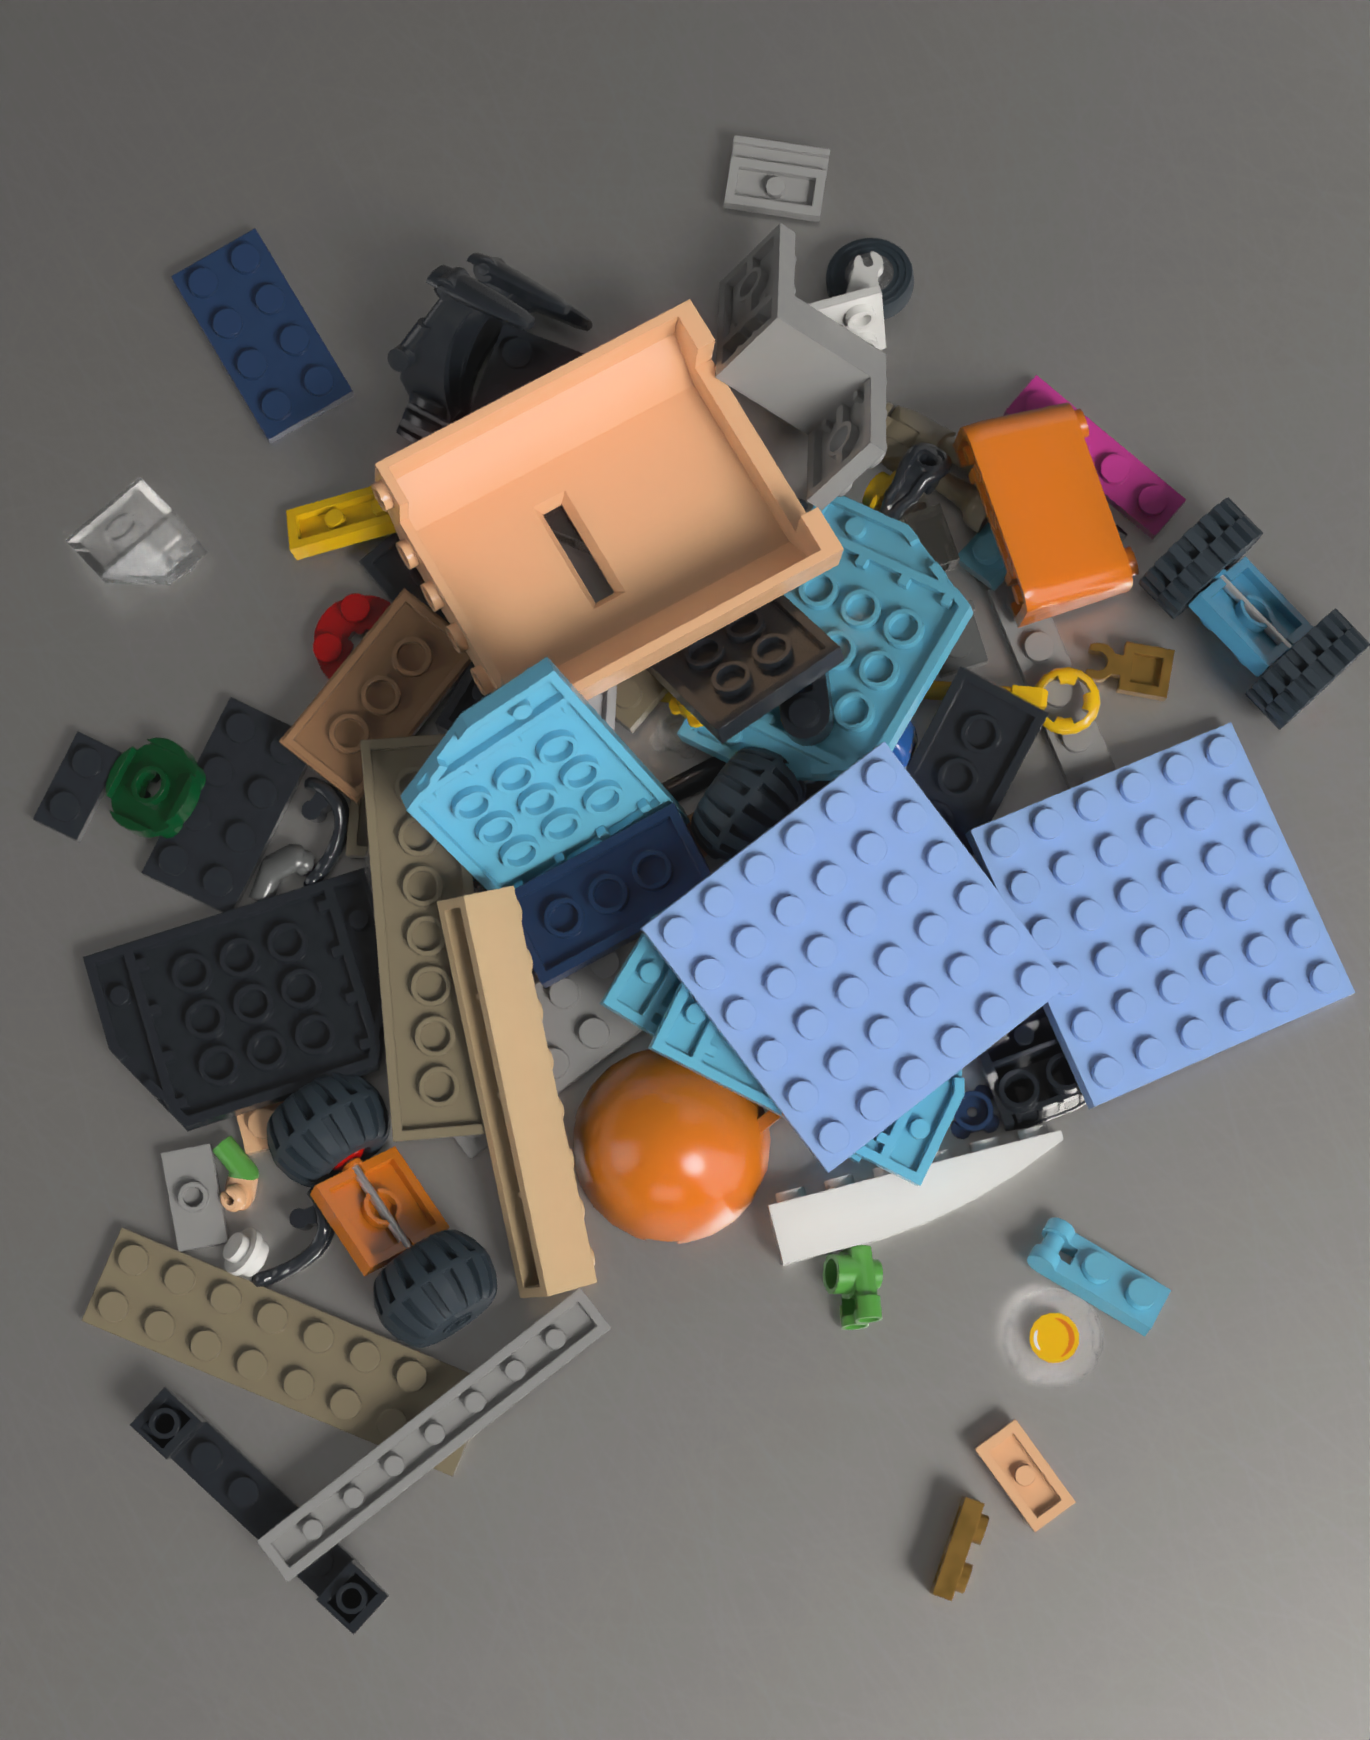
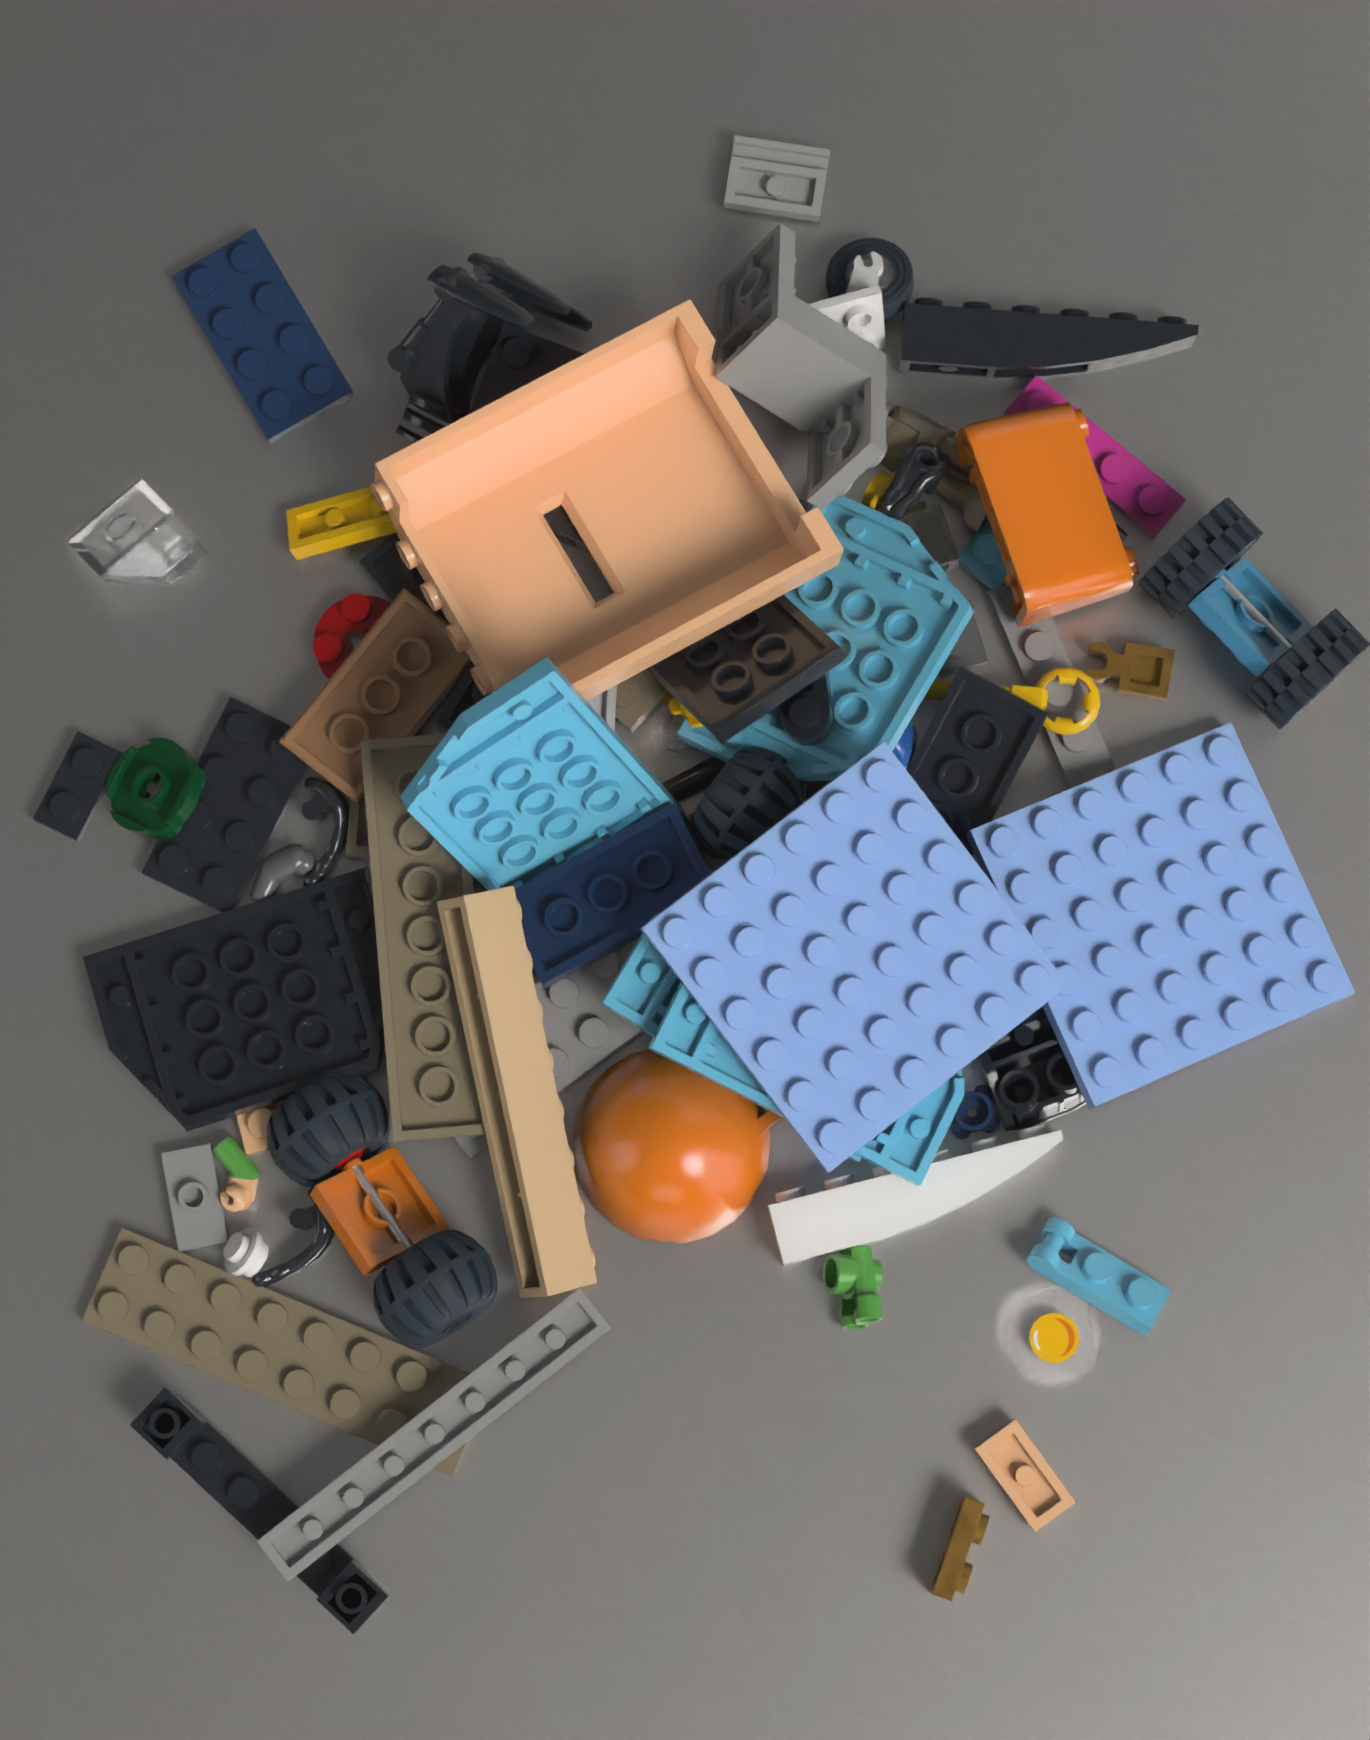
(1028, 343): none -> black slope

